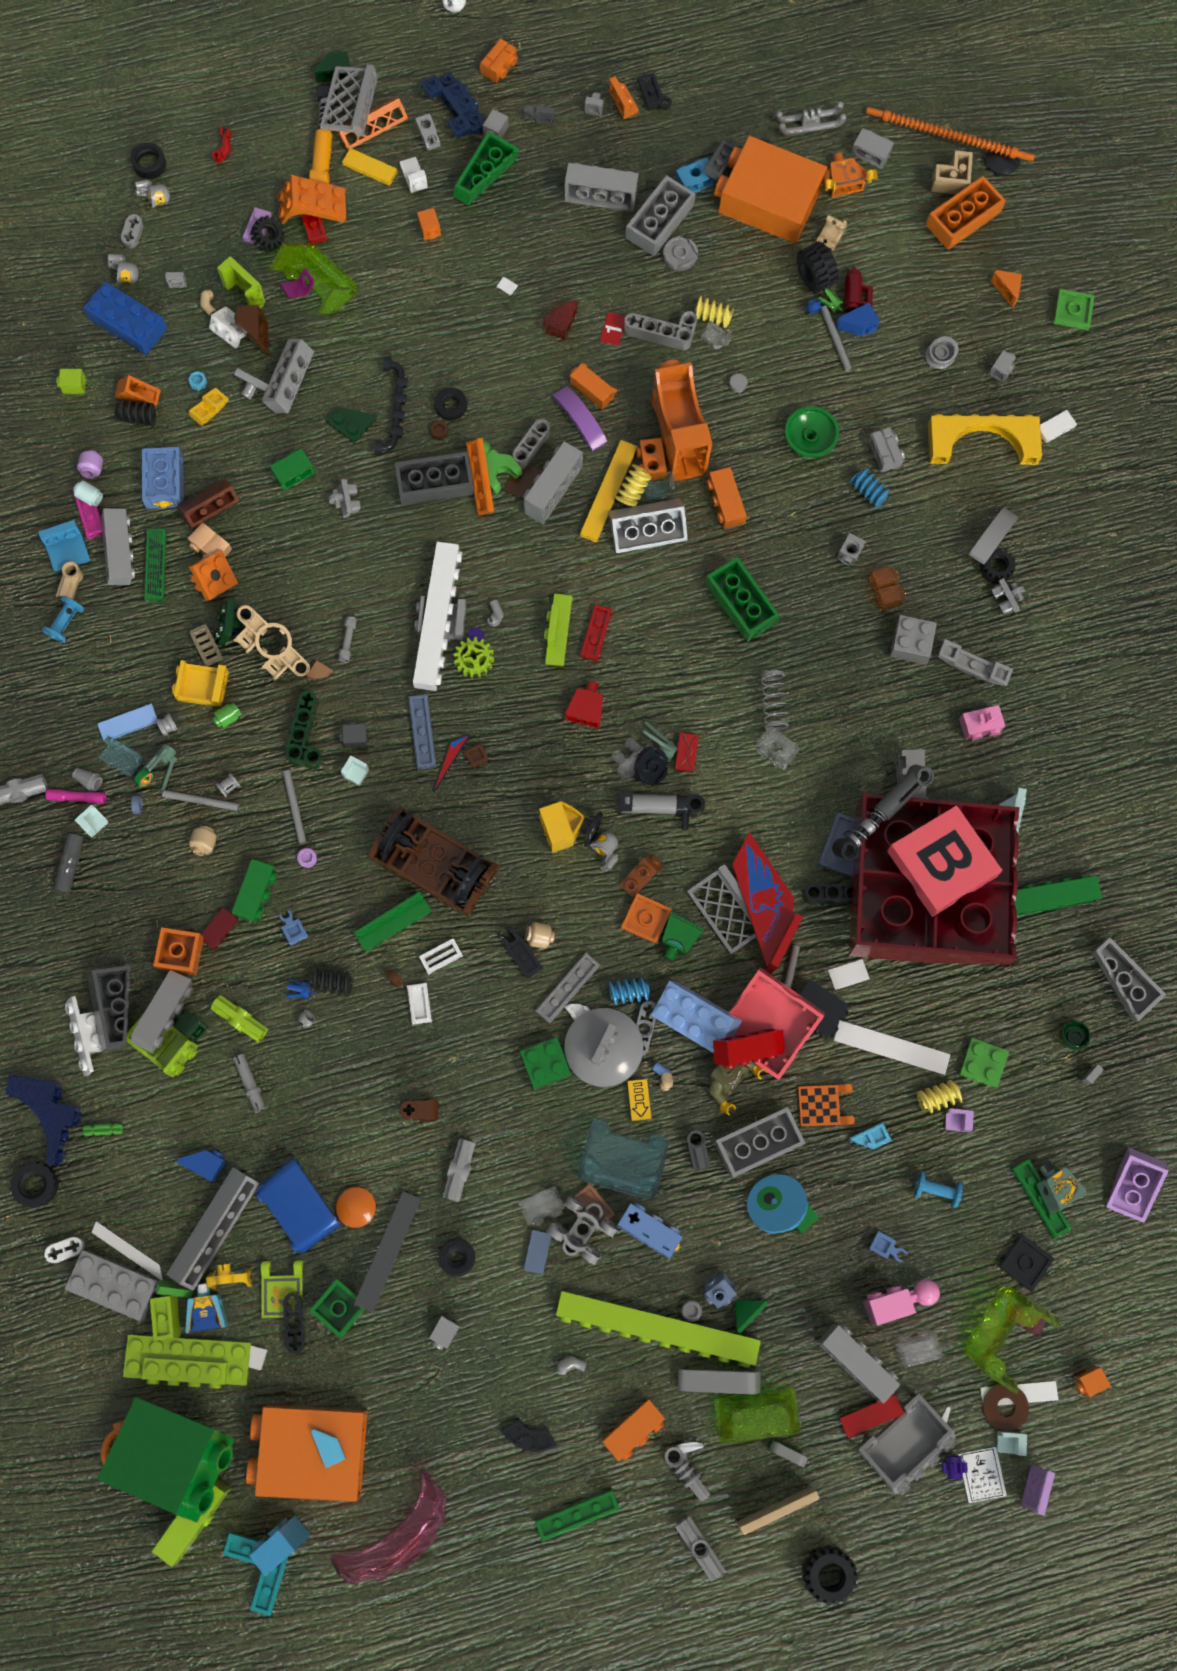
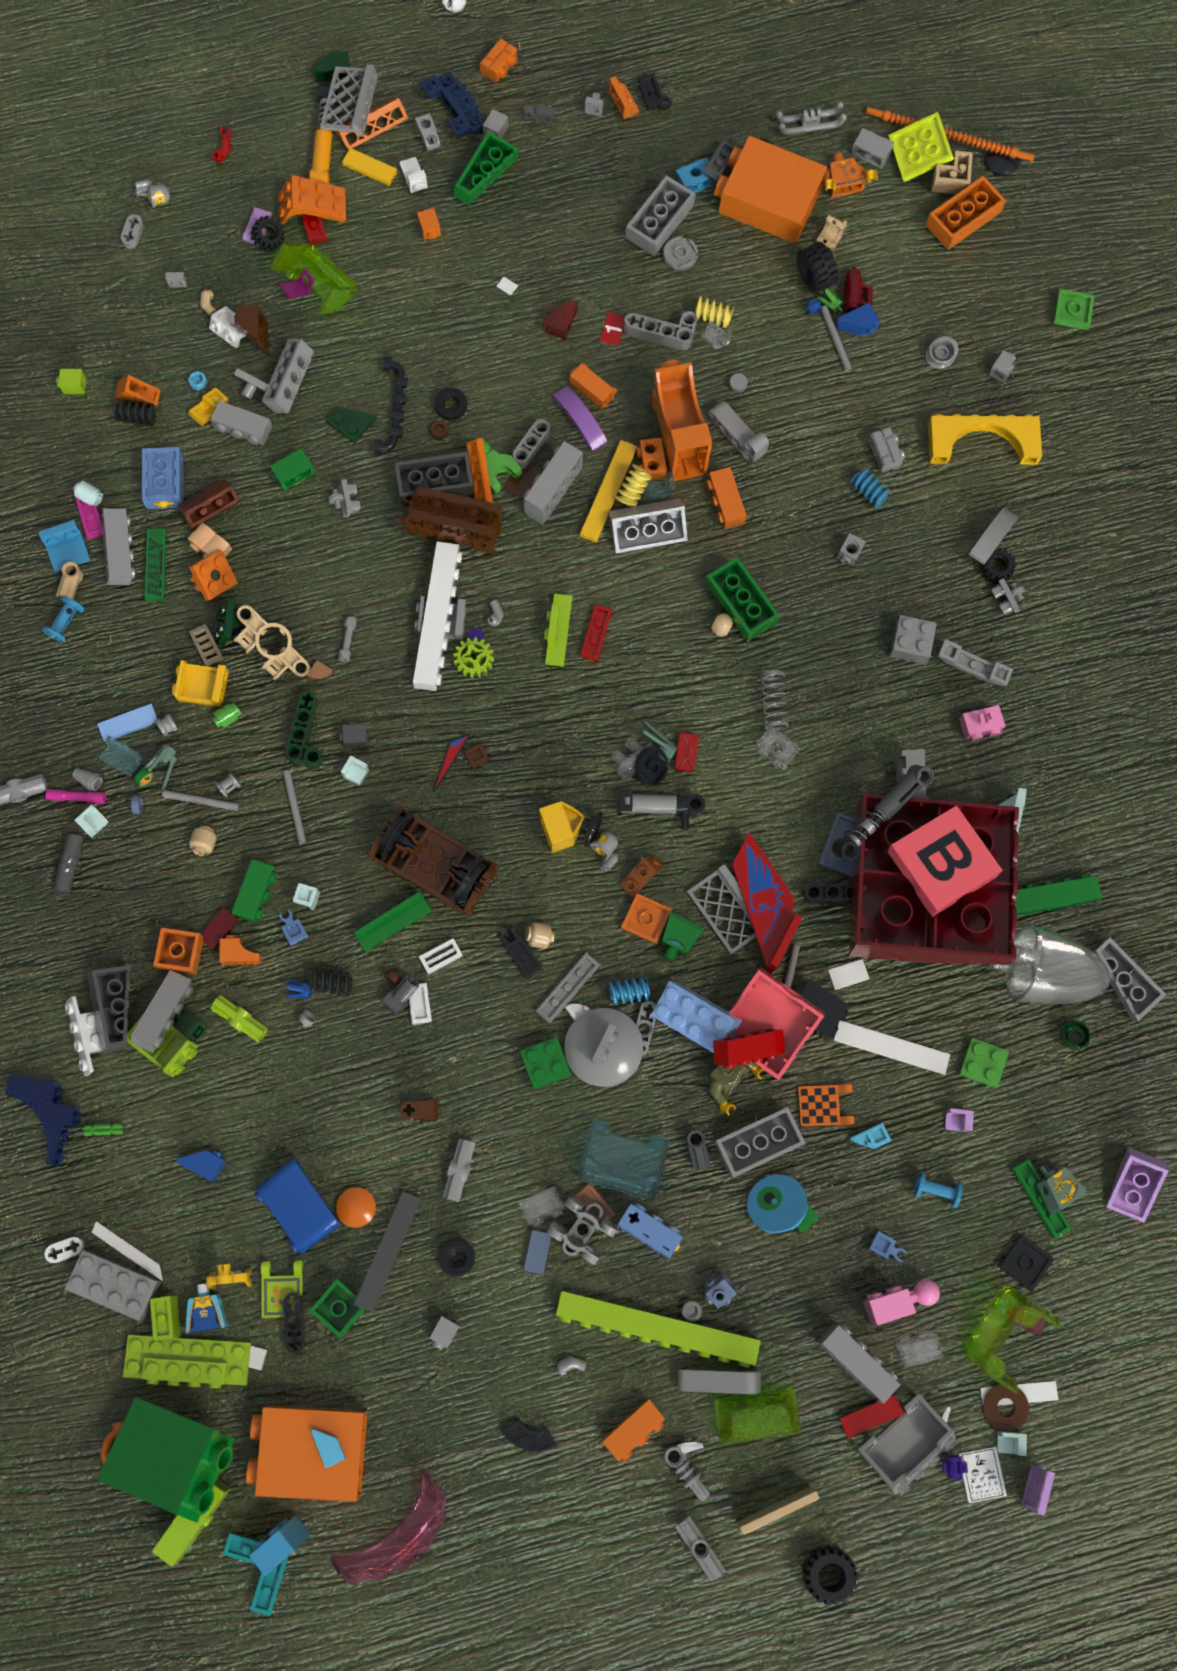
(20, 1177): black tyre -> none
(90, 464): lavender head -> none
(125, 271): light grey piece -> none
(125, 318): blue brick -> none
(145, 149): black tyre -> none
(172, 1288): bright green tile -> none
(212, 1229): light grey brick -> none
(234, 274): lime panel -> none
(234, 953): none -> orange arch
(241, 423): none -> light grey brick
(249, 1083): light grey pin -> none
(306, 896): none -> light aqua panel
(307, 858): lavender tile -> none
(397, 998): none -> dark grey piece
(422, 732): sand blue tile -> none
(453, 519): none -> reddish brown piece
(577, 1515): green tile -> none
(586, 706): red torso -> none
(601, 187): light grey brick -> none
(639, 1100): yellow tile -> none
(666, 1076): arm -> none
(722, 624): none -> tan piece
(746, 1312): green slope -> none
(750, 445): none -> light grey beam
(788, 1453): light grey beam -> none
(815, 423): green dish -> none
(886, 584): clear orange piece -> none
(921, 146): none -> neon yellow plate
(939, 1095): light yellow piece -> none
(1008, 285): orange slope -> none
(1053, 969): none -> clear windscreen
(1057, 426): white tile -> none
(1091, 1382): orange brick -> none
(1092, 1074): light grey tile -> none

